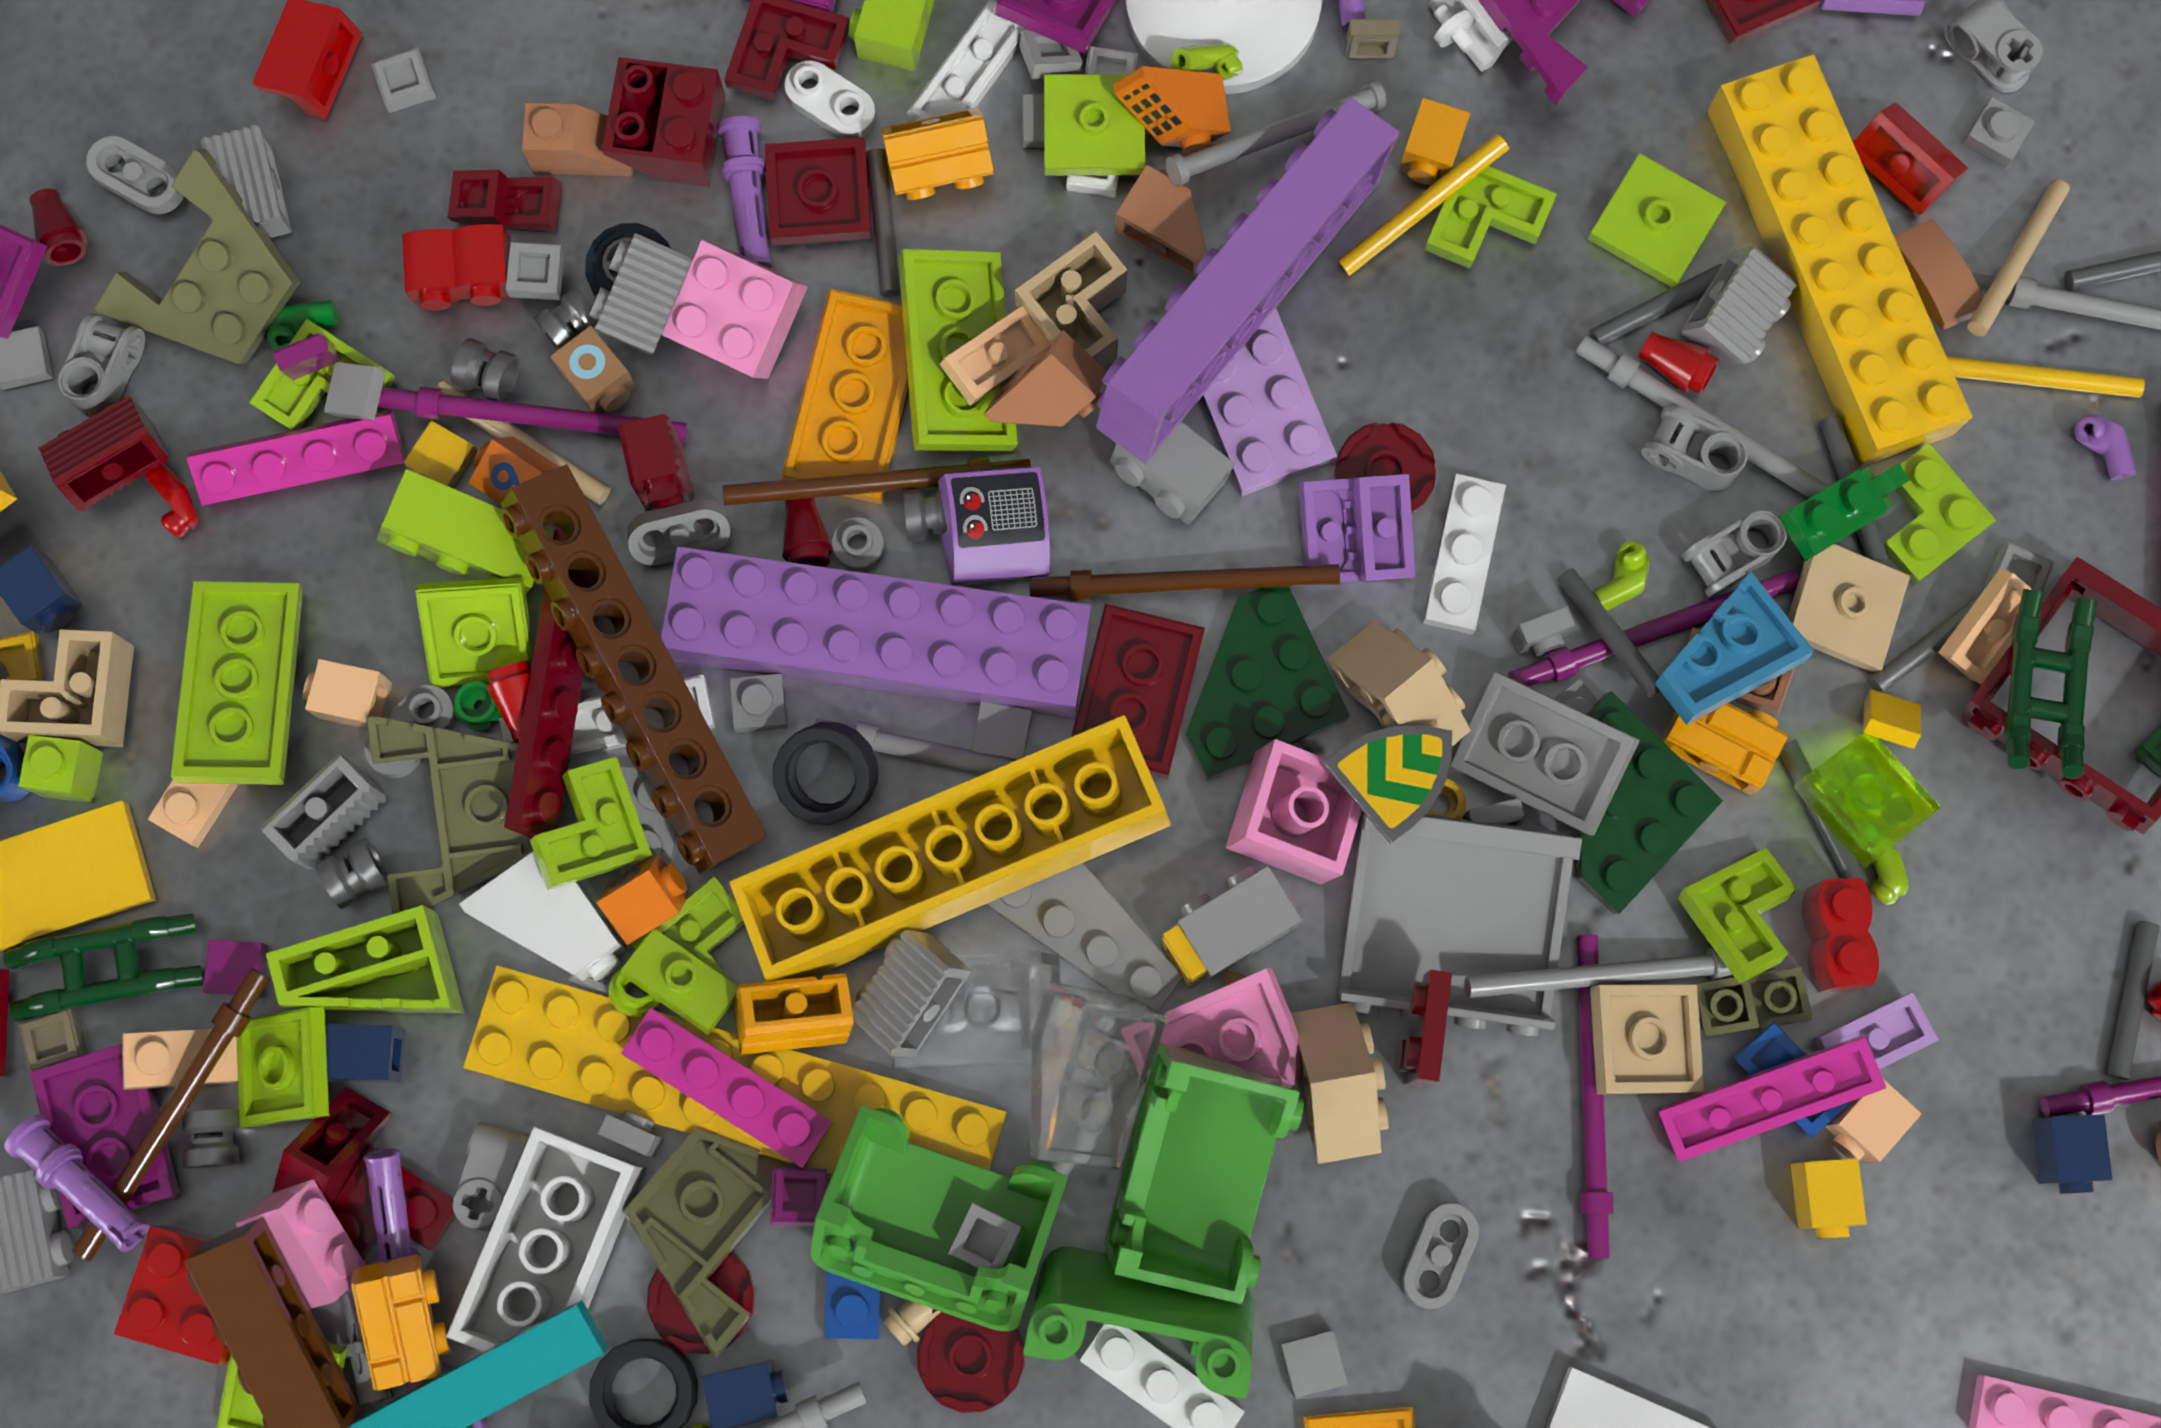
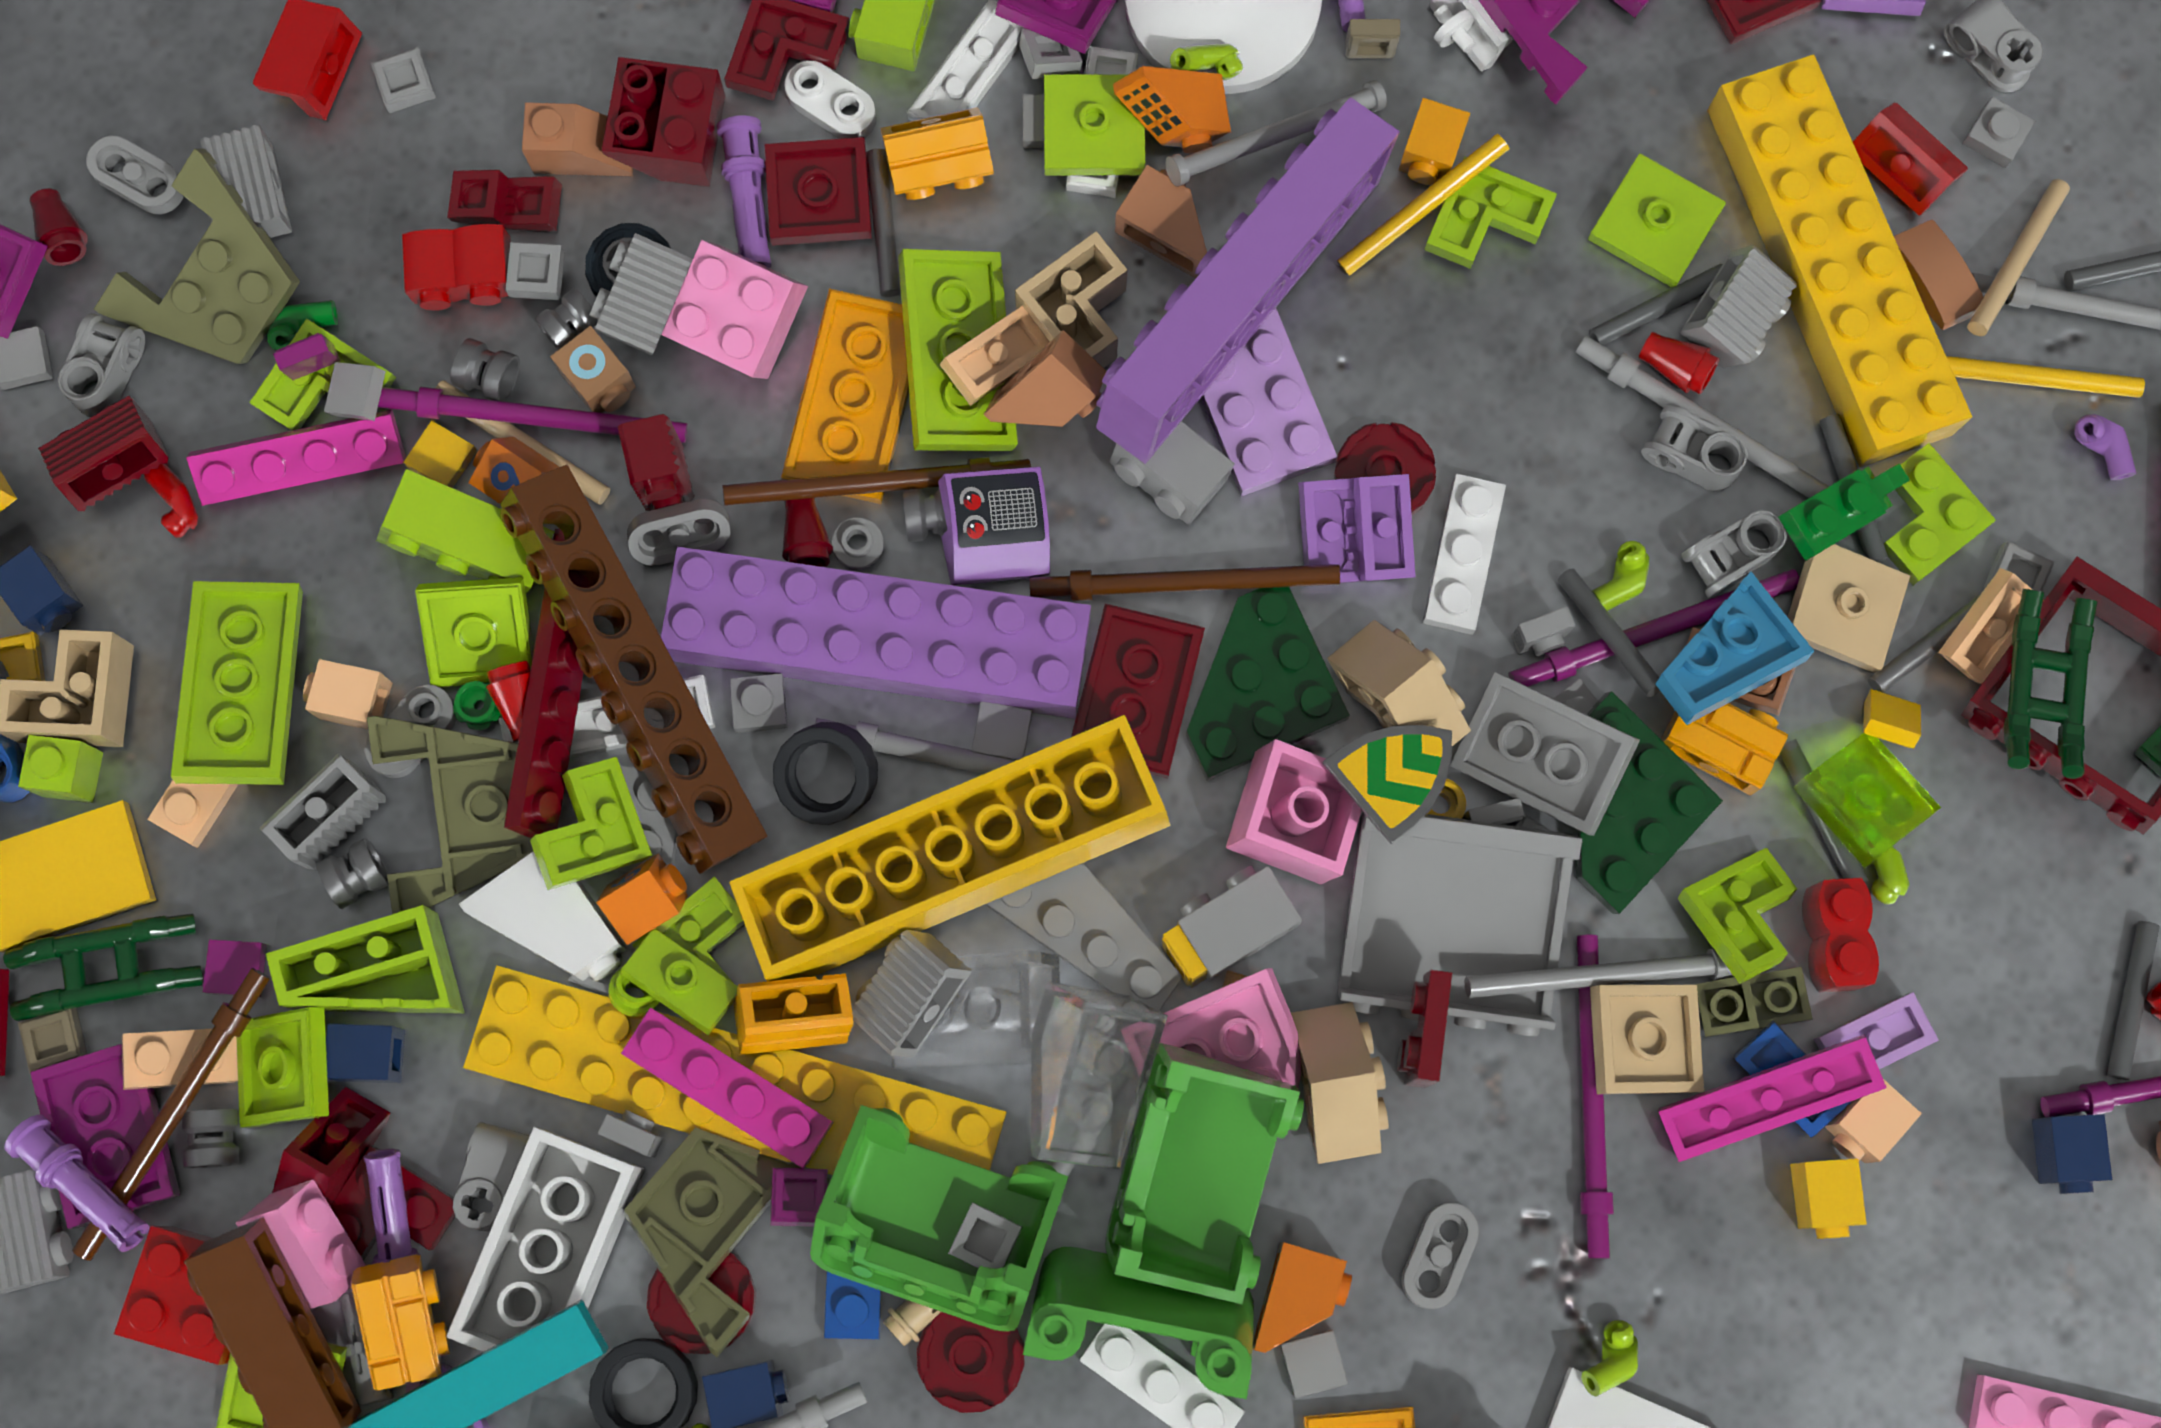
(1299, 1294): none -> orange slope
(1618, 1359): none -> lime arm

